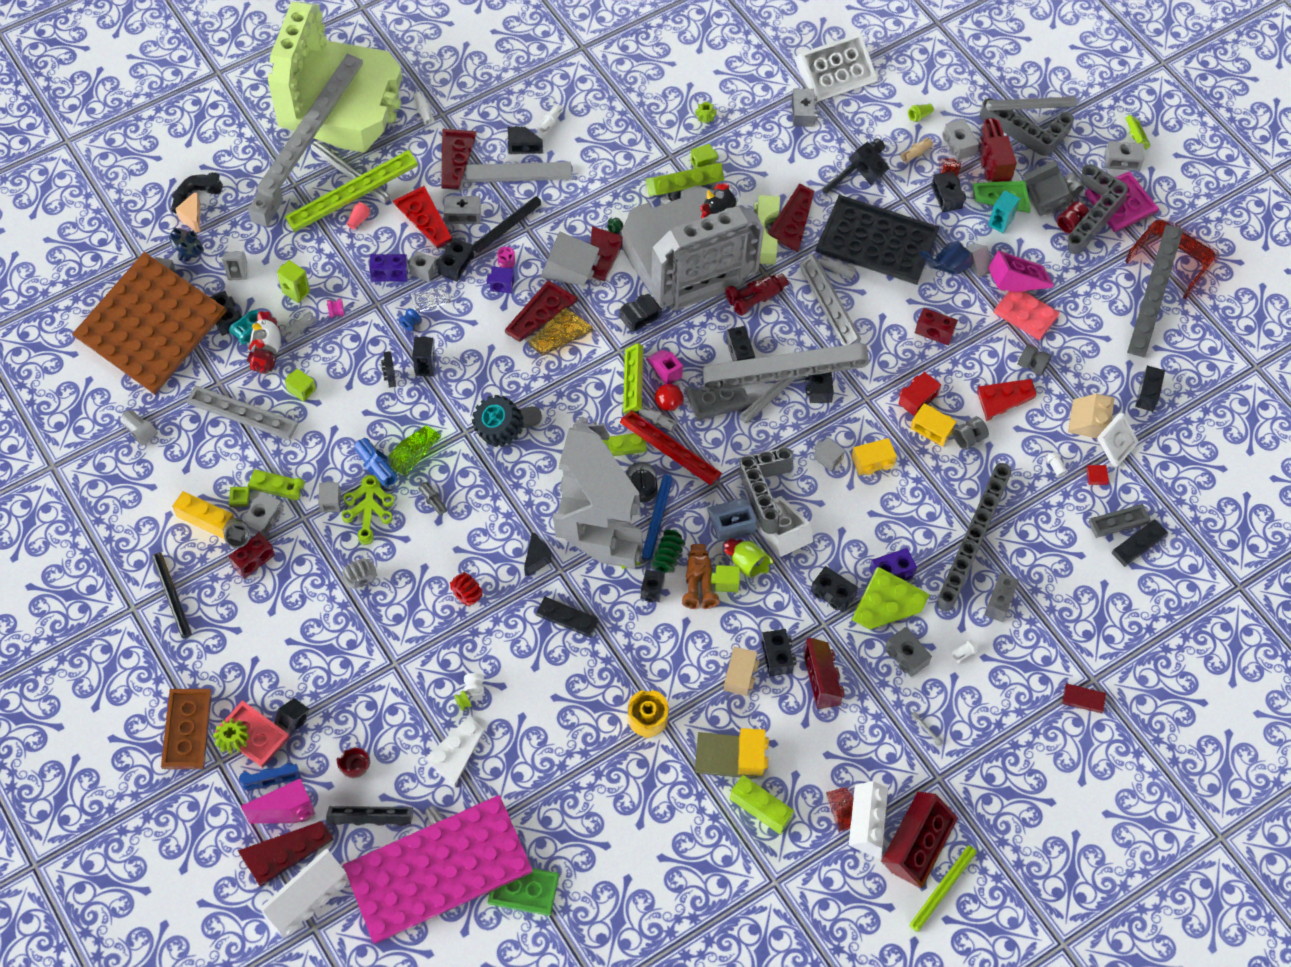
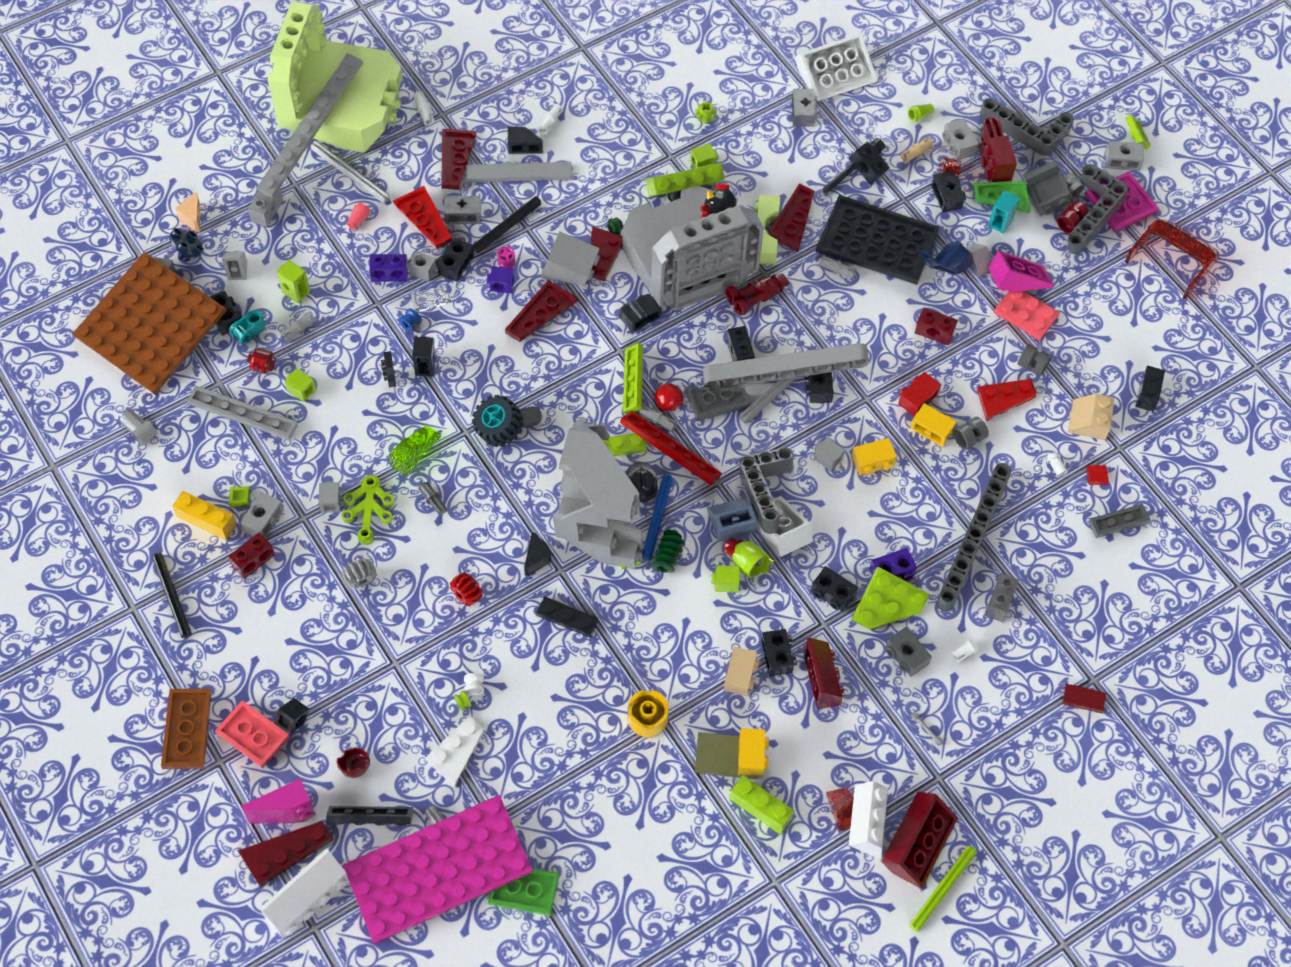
(201, 182): black piece -> none
(226, 741): lime gear -> none
(236, 533): dark grey wheel -> none
(265, 333): white piece -> none
(269, 777): blue plate -> none
(276, 484): lime plate -> none
(335, 308): dark pink wheel -> none
(351, 191): lime plate -> none
(376, 462): blue piece -> none
(559, 331): clear yellow wing -> none
(652, 578): black brick -> none
(666, 366): dark pink slope -> none
(699, 569): dark orange piece -> none
(829, 301): light grey plate -> none
(1032, 103): light grey axle -> none
(1118, 439): white plate -> none
(1139, 543): black plate -> none
(1155, 291): dark grey plate -> none

